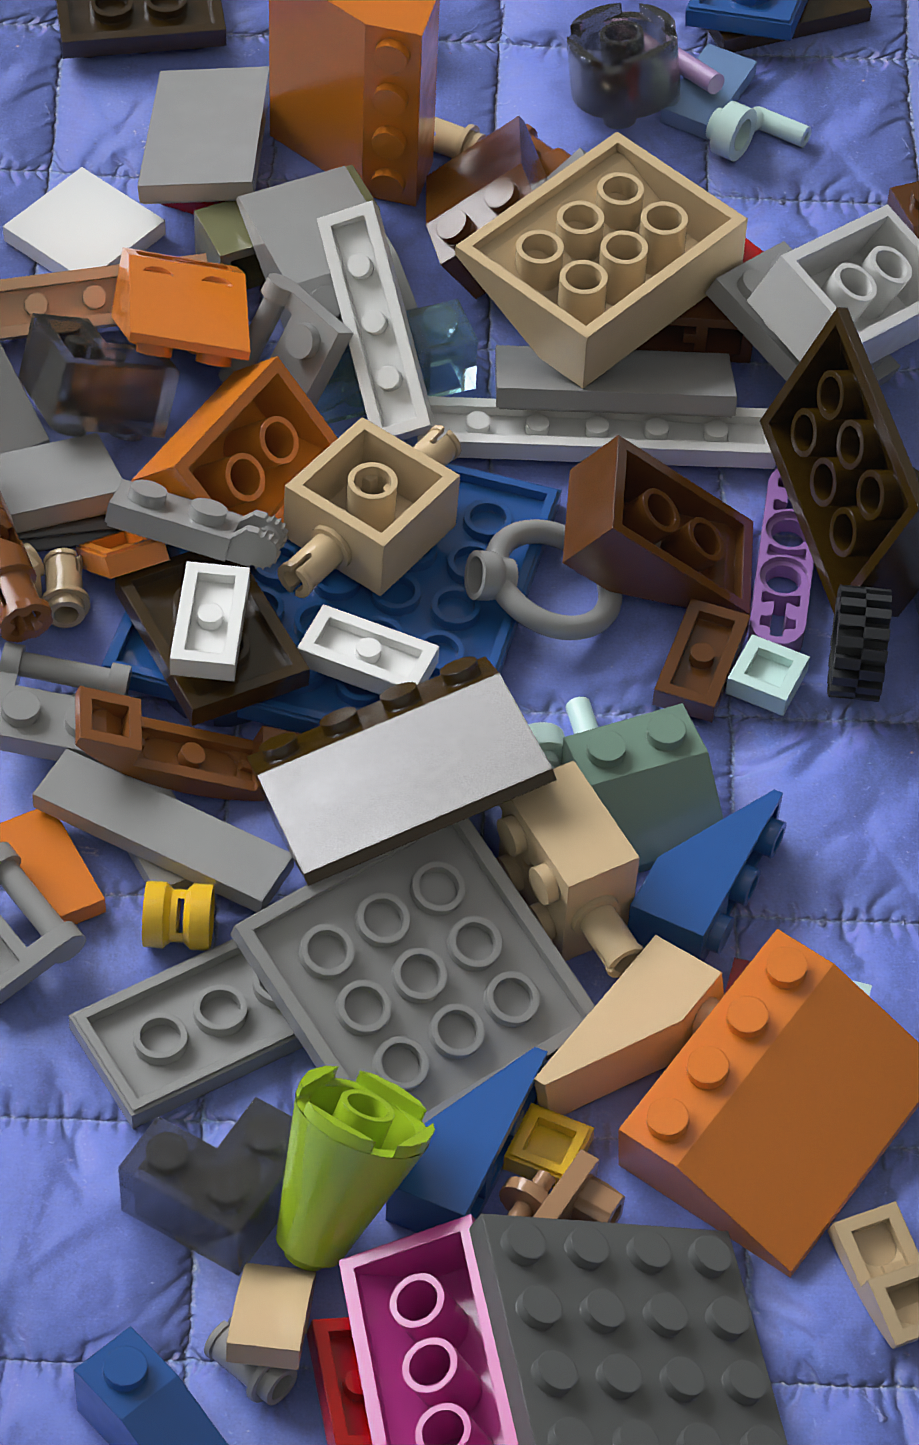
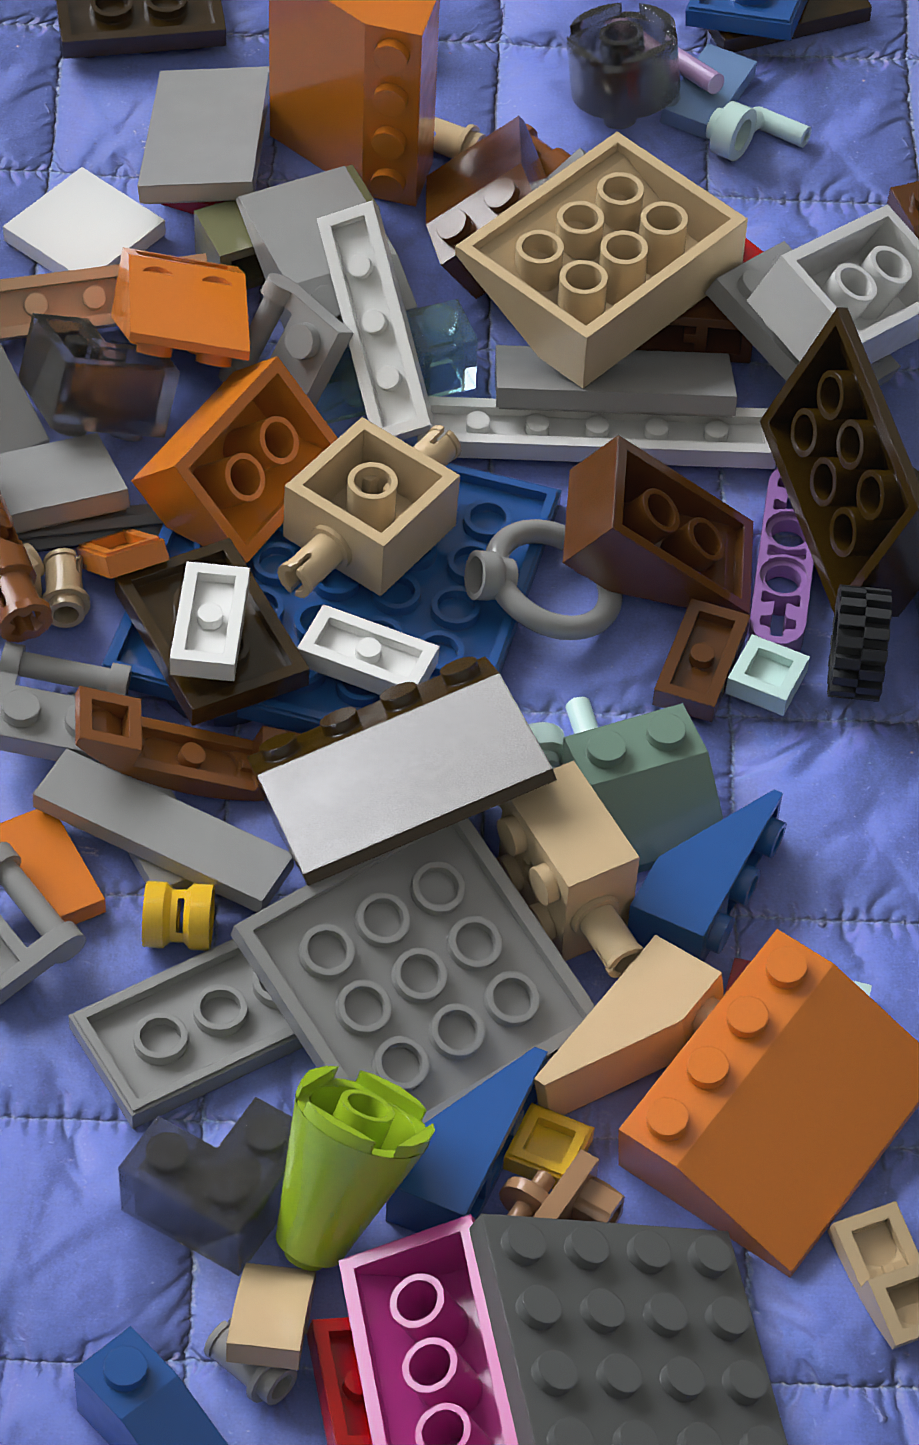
(196, 524): light grey hinge -> none

